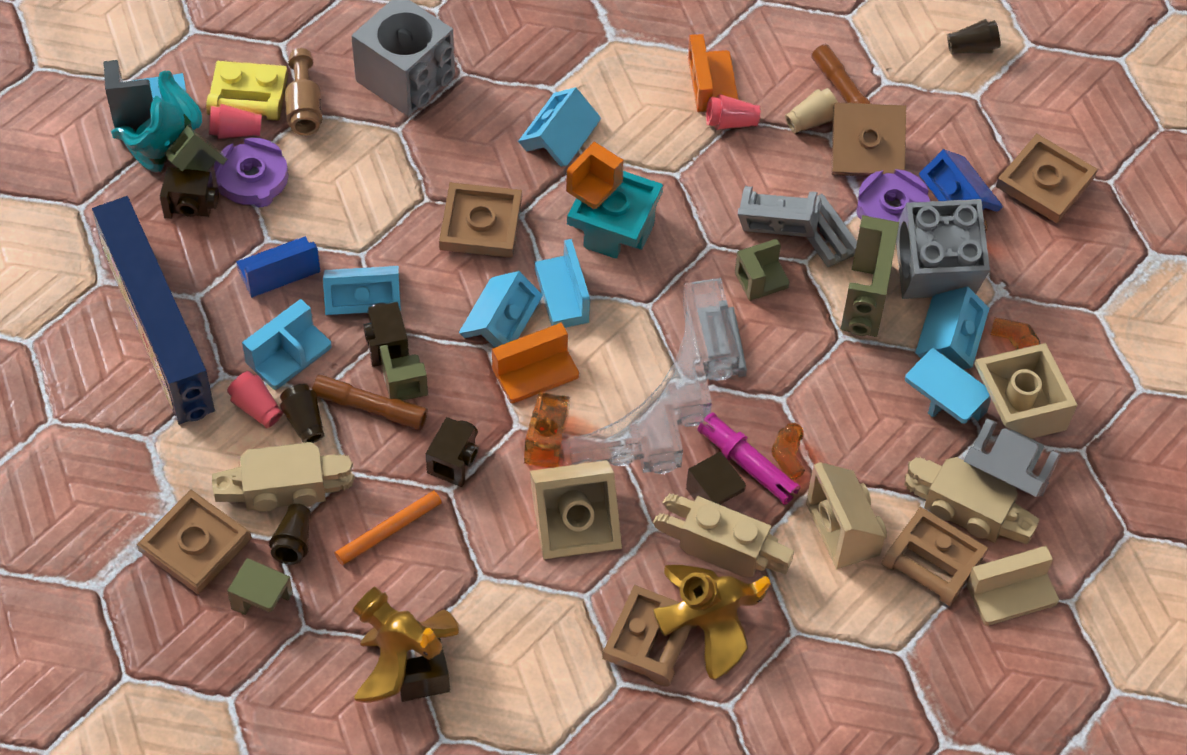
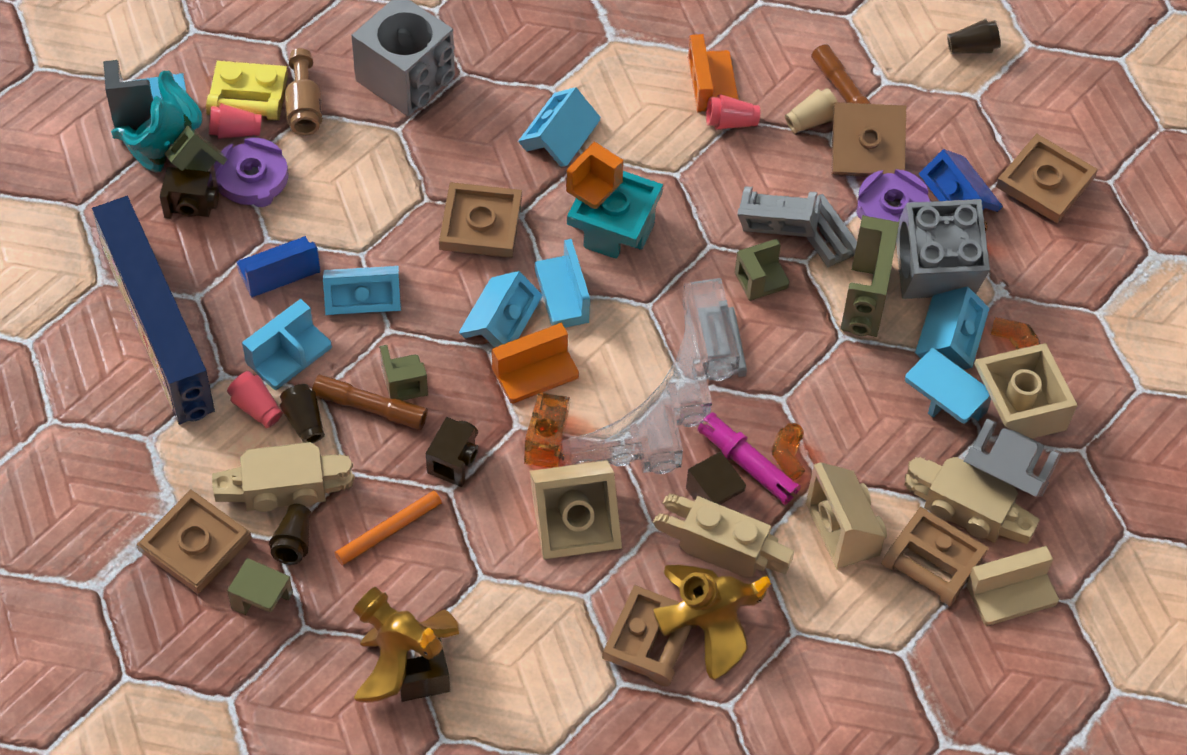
(387, 329): dark brown brick -> none

